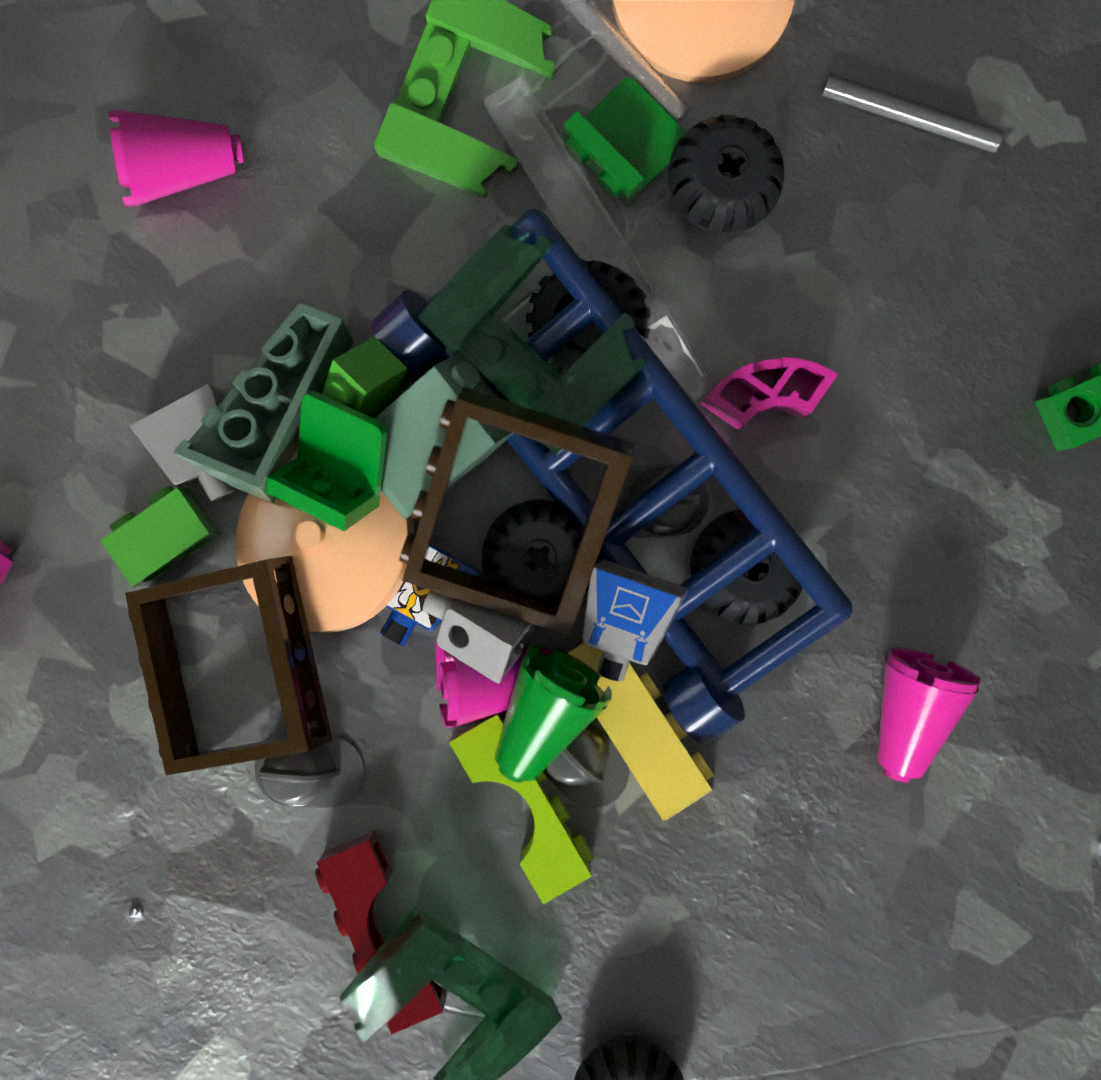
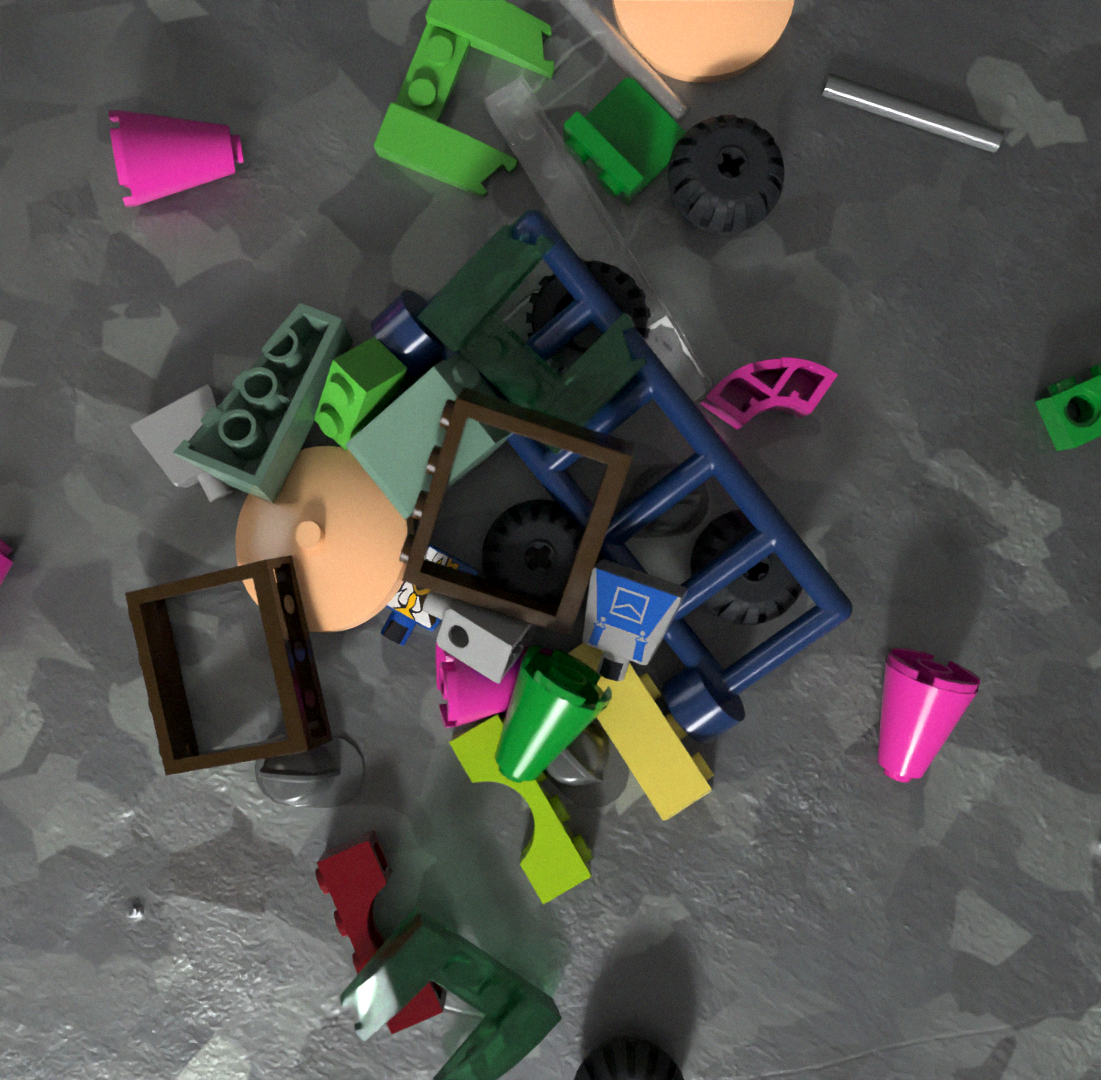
(159, 536): bright green brick -> none
(336, 463): green bracket -> none

